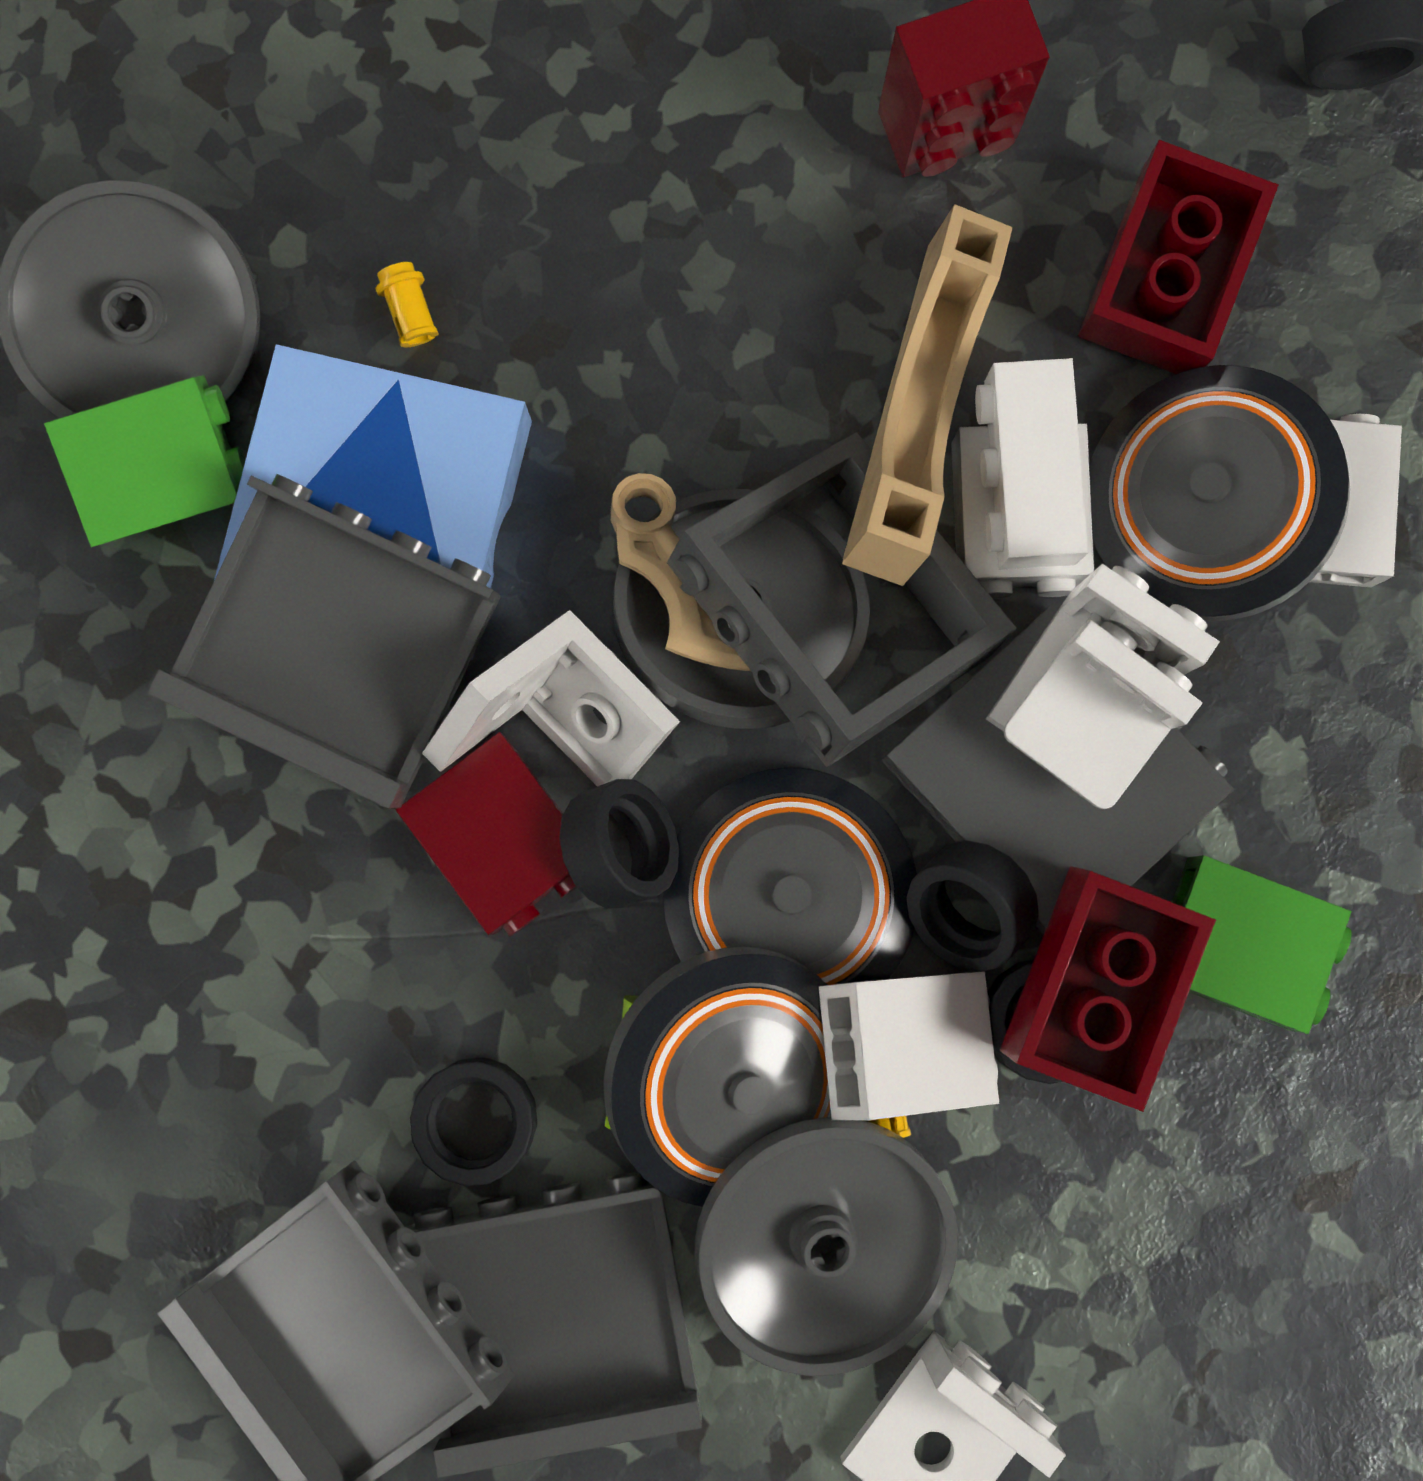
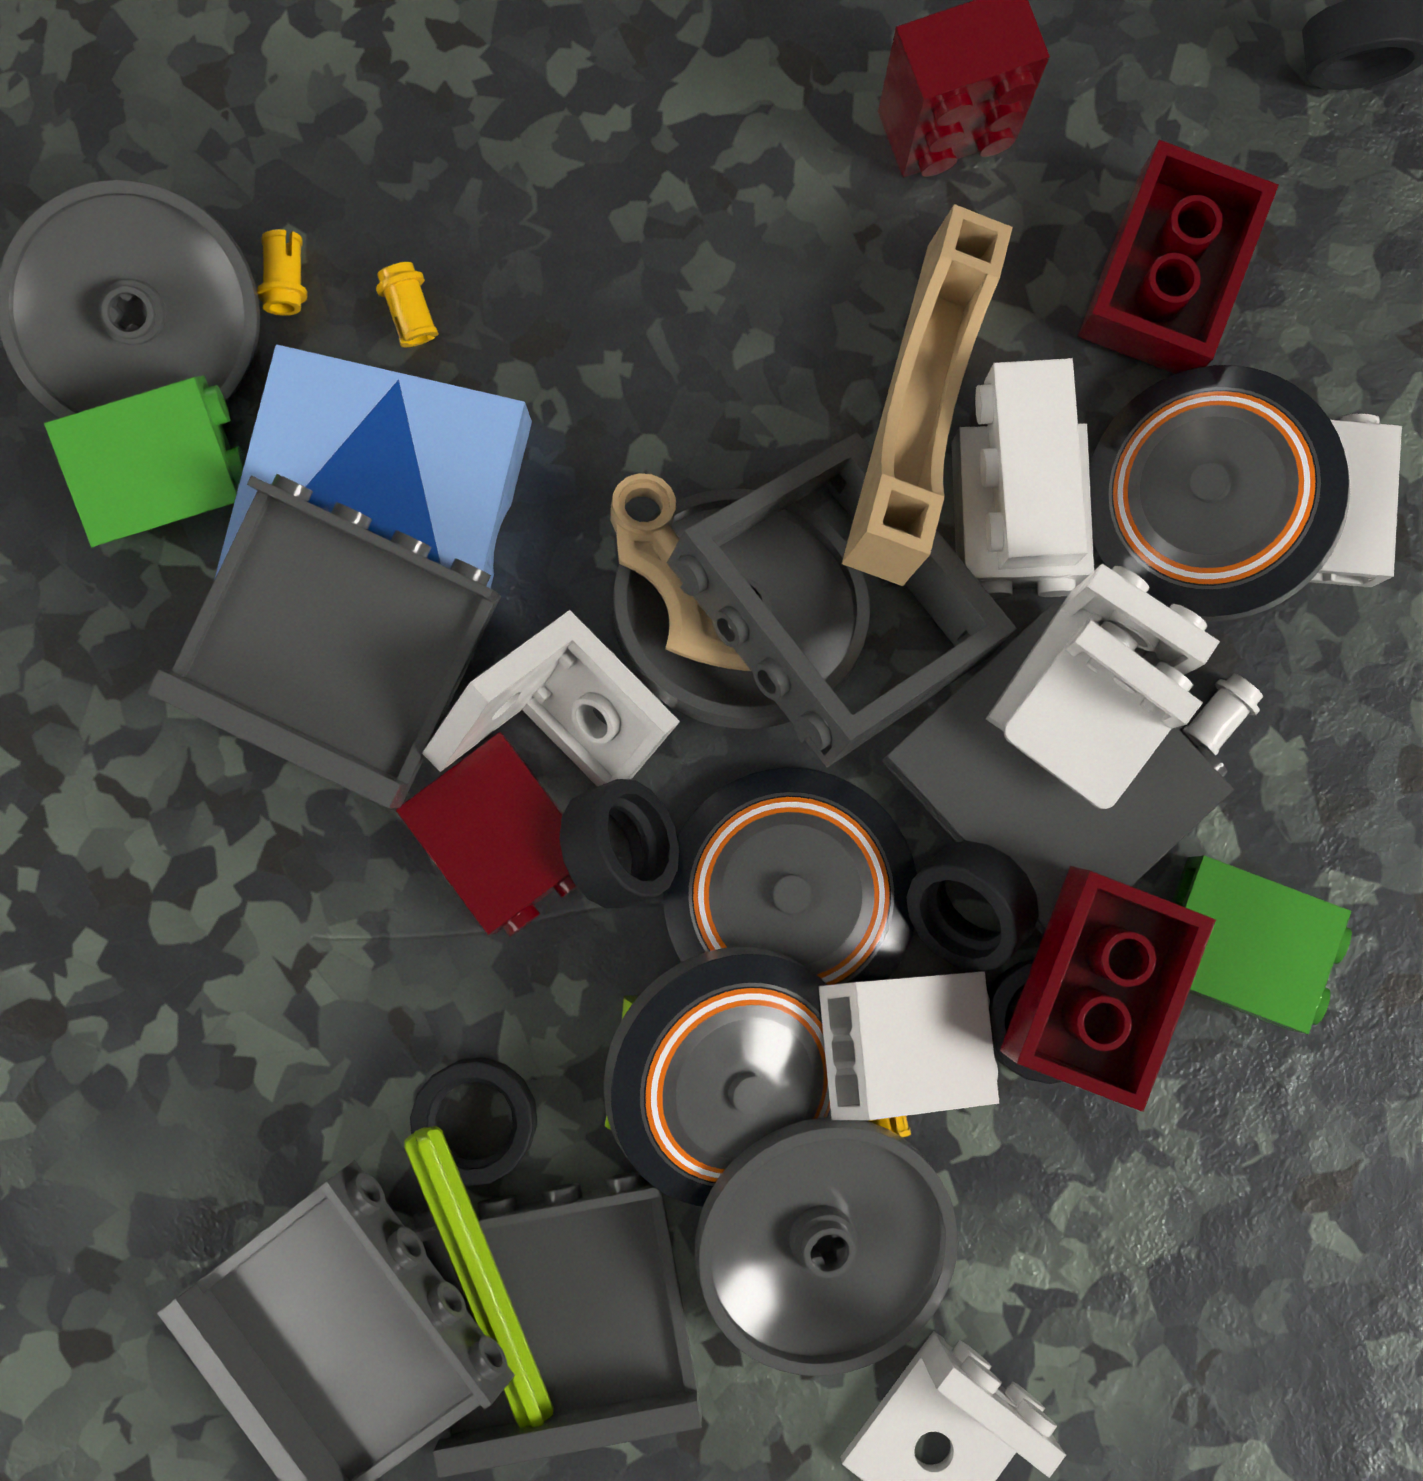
(281, 283): none -> yellow pin
(477, 1271): none -> lime axle
(1223, 712): none -> white pin

